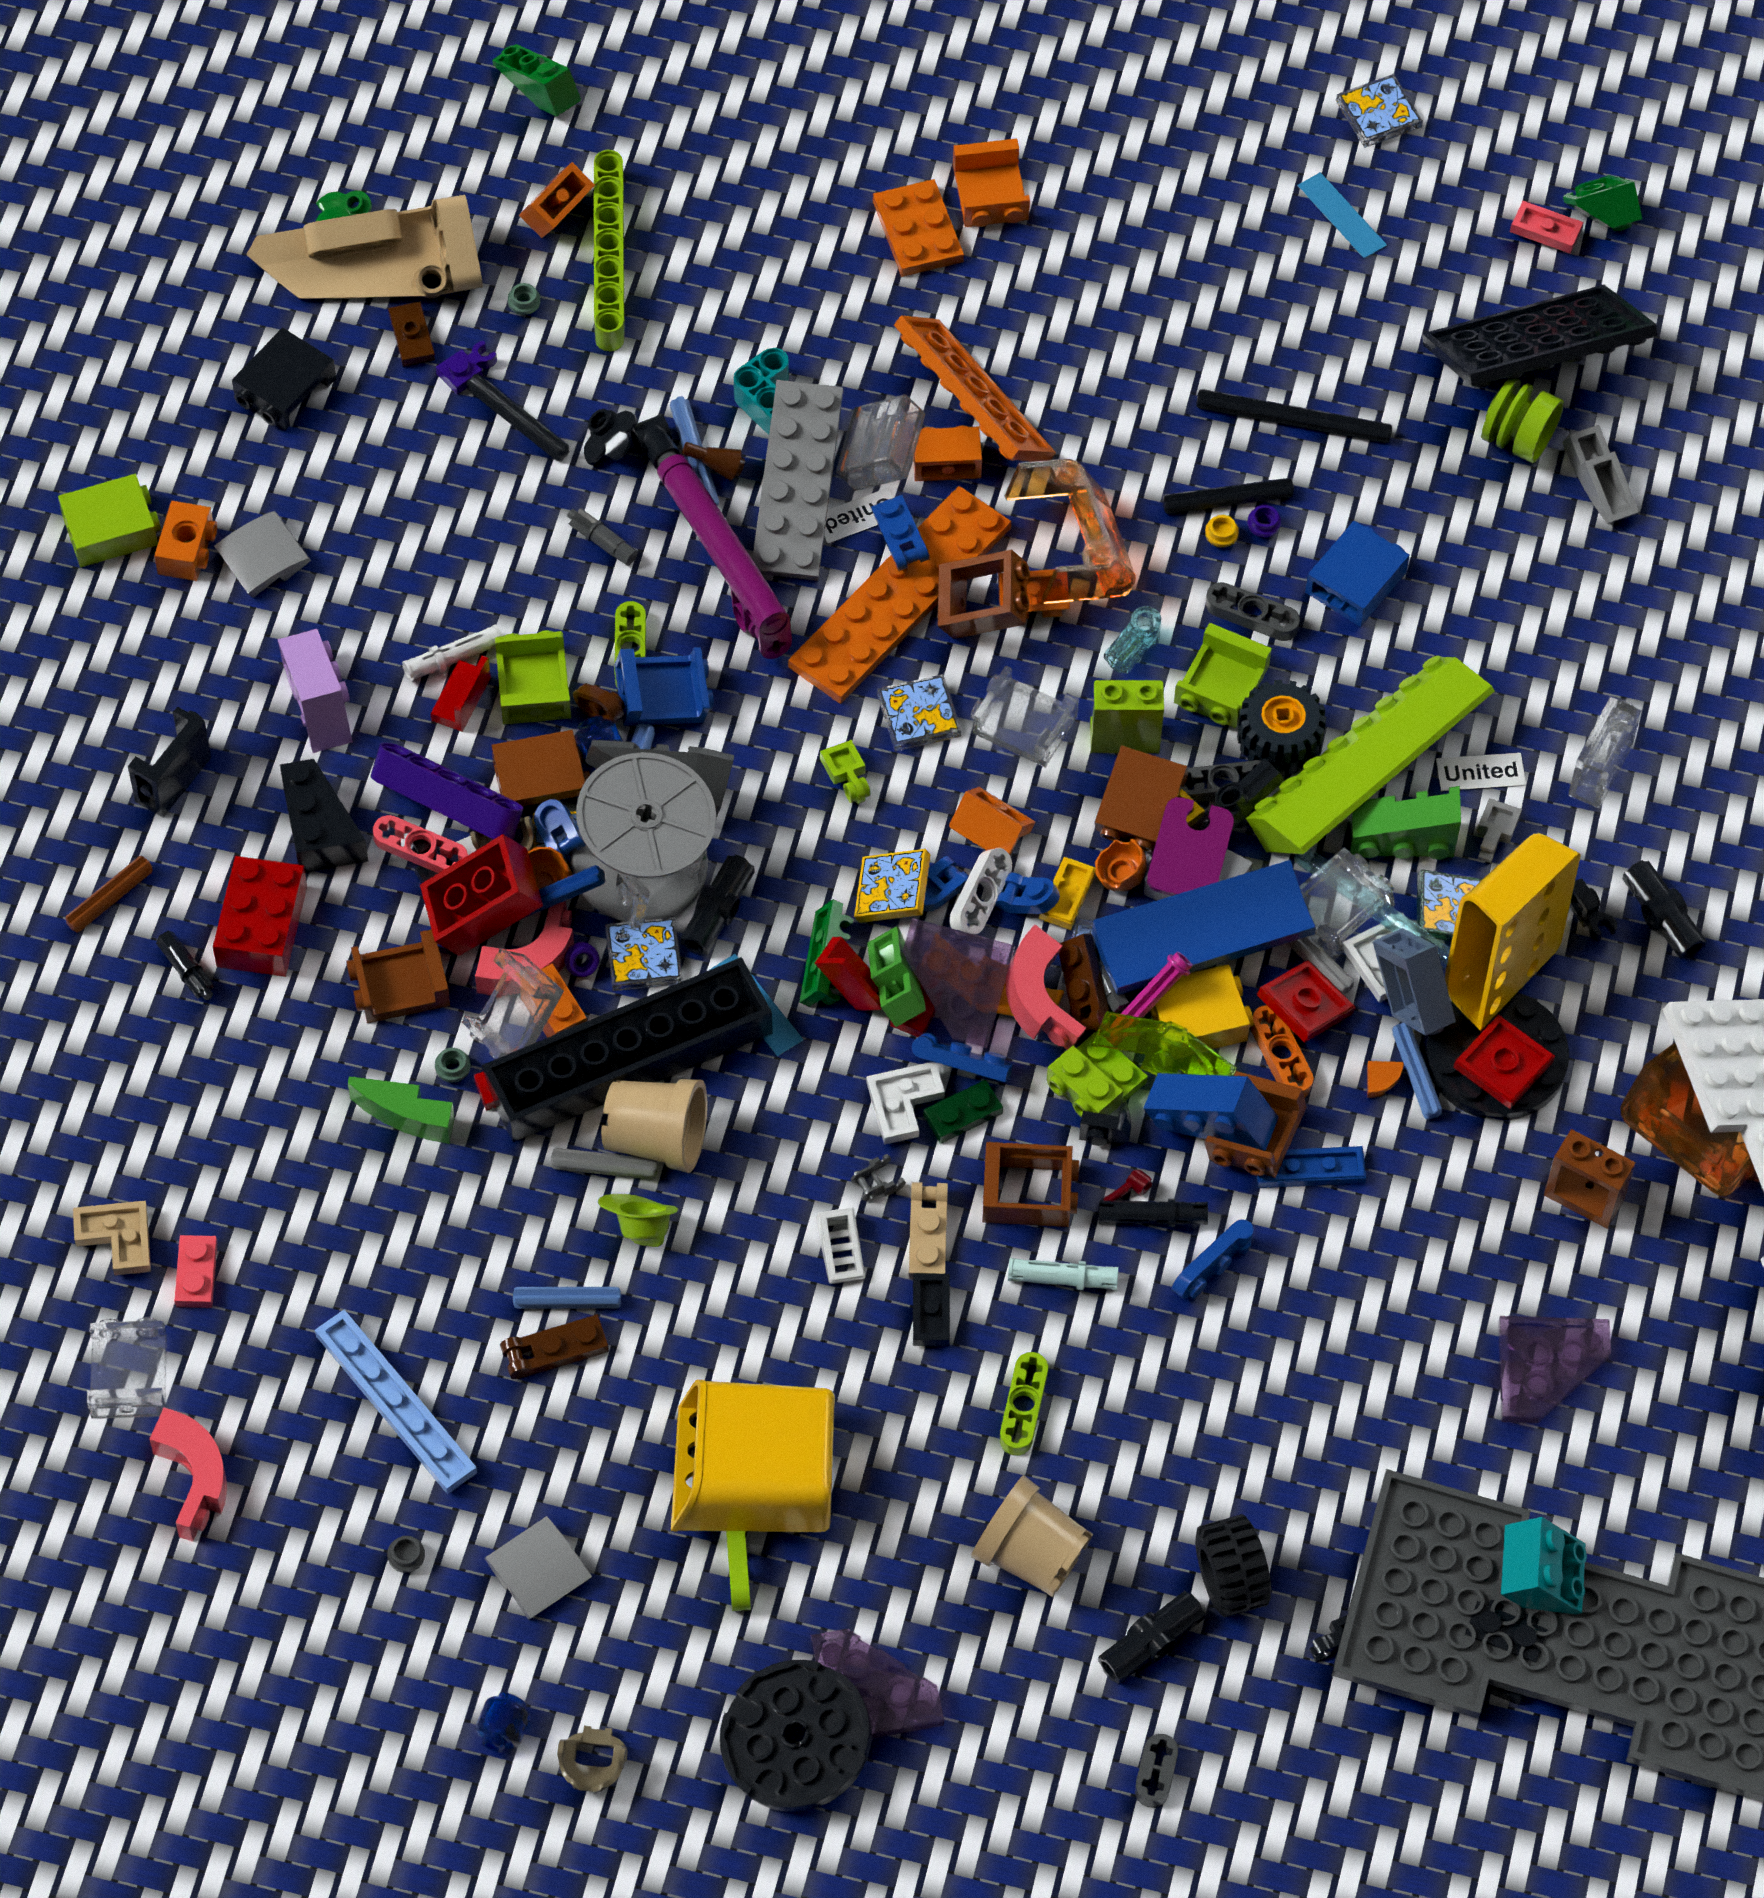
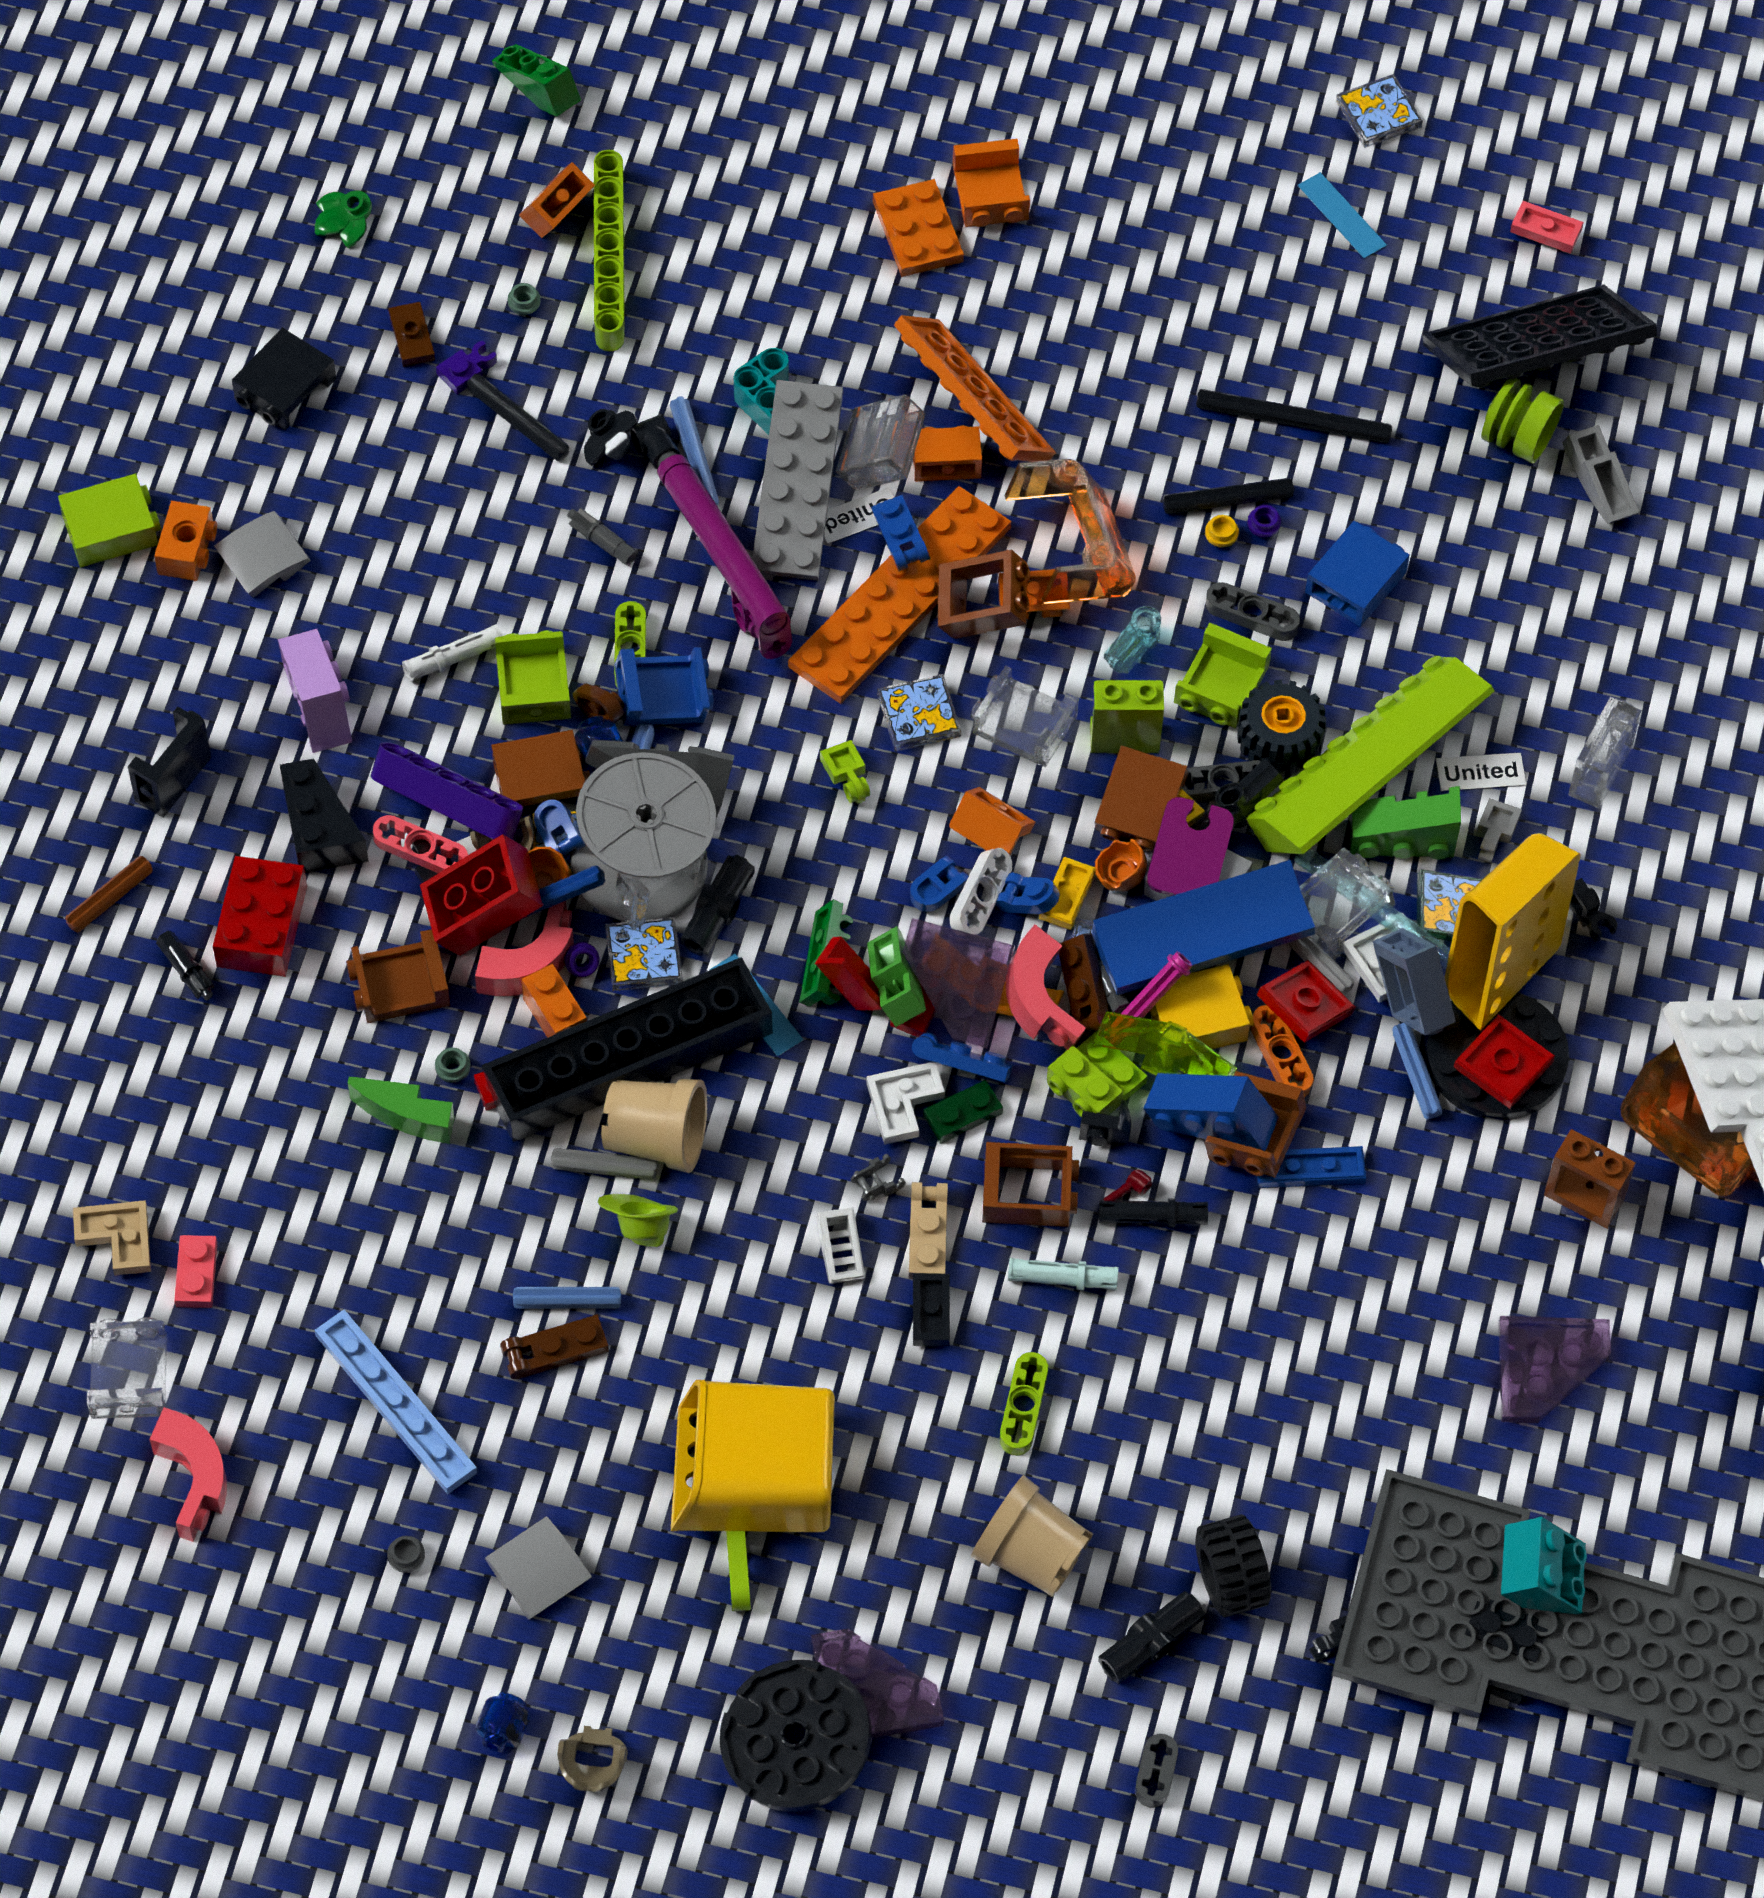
(375, 254): tan panel -> none
(461, 694): red panel -> none
(516, 1006): clear panel -> none
(722, 460): reddish brown cone -> none
(892, 885): tile -> none
(1214, 1259): blue plate -> none
(1382, 1077): orange tile -> none
(1607, 201): green slope -> none
(1664, 909): black piece -> none

